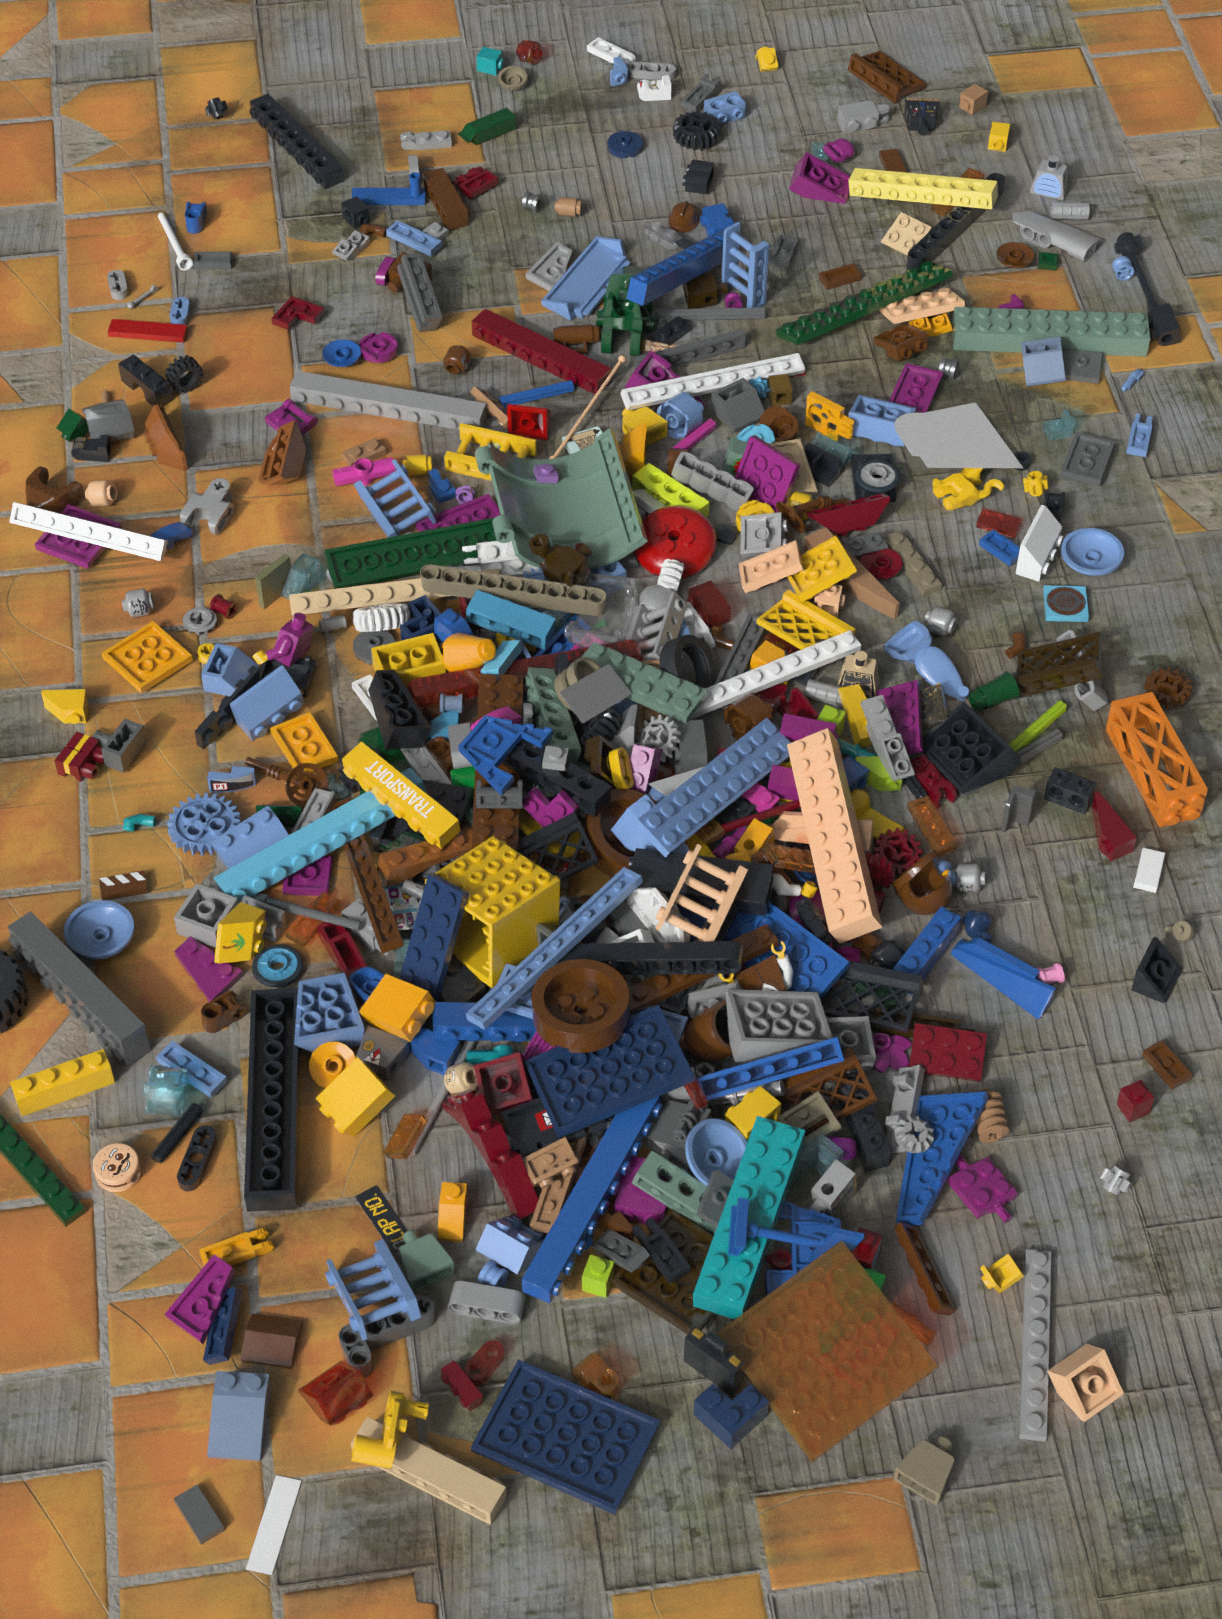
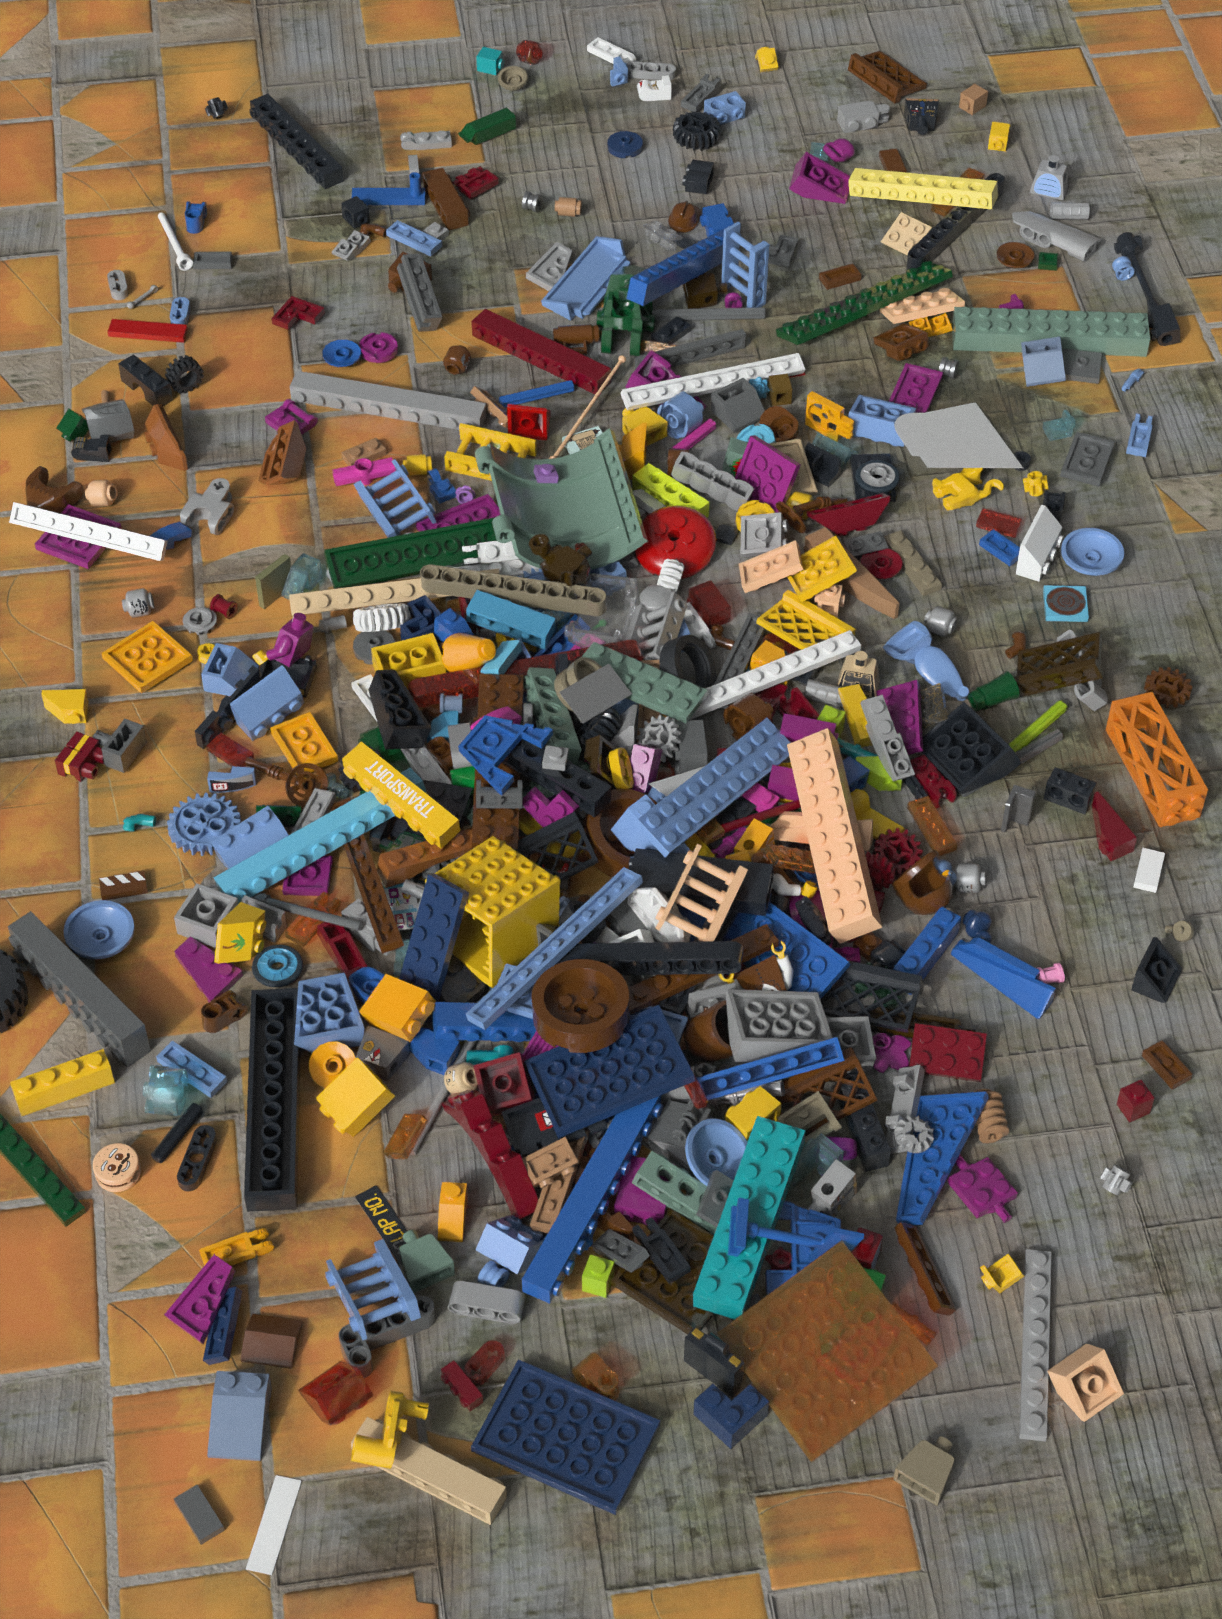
(229, 751): none -> clear red plate
(382, 275): magenta beam -> none

